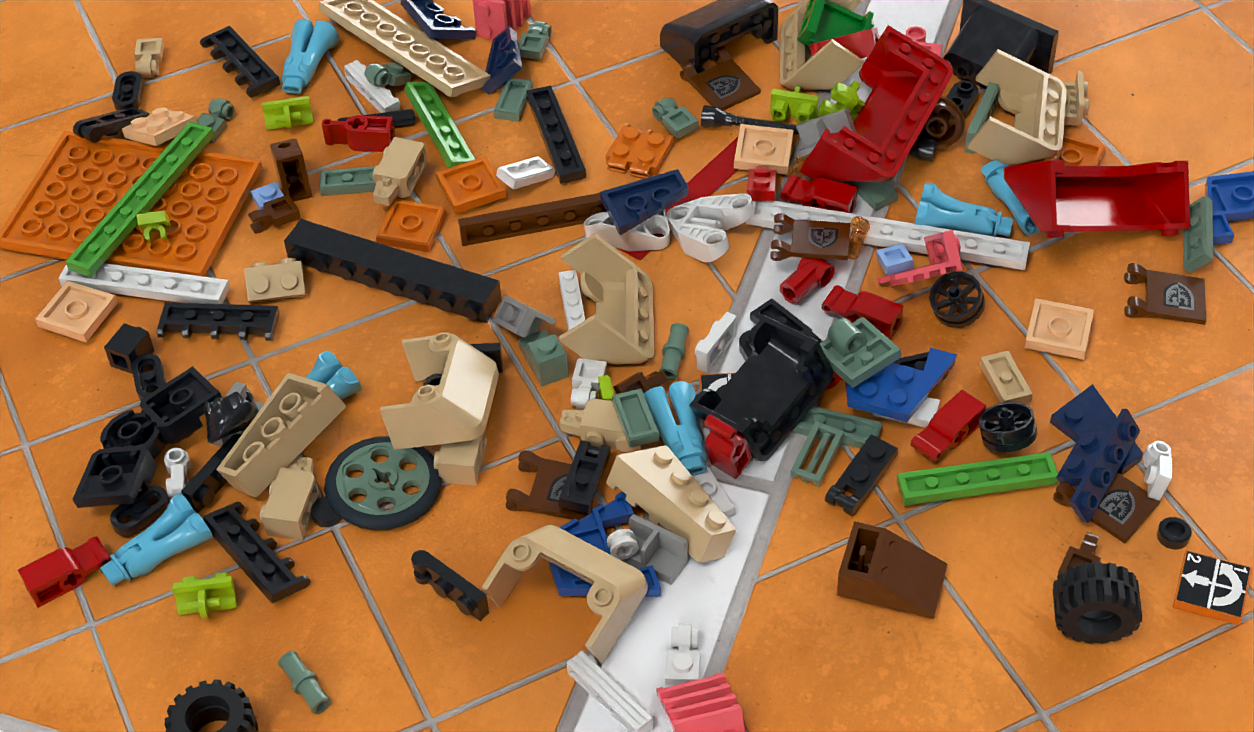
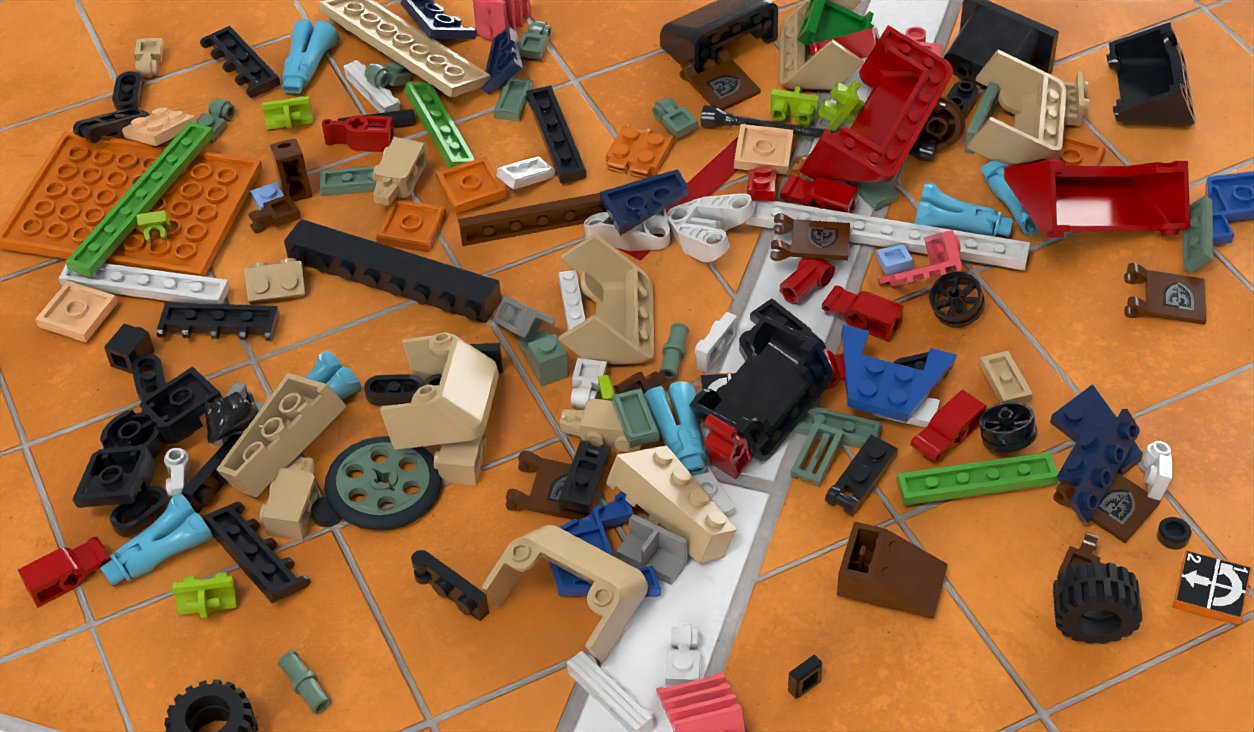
(392, 389): none -> black plate
(622, 544): white bush -> none
(805, 676): none -> black tile
(811, 130): light grey panel -> none
(858, 235): clear orange arm -> none
(858, 350): sand green plate -> none
(1059, 328): light nougat plate -> none
(1151, 79): none -> black windscreen

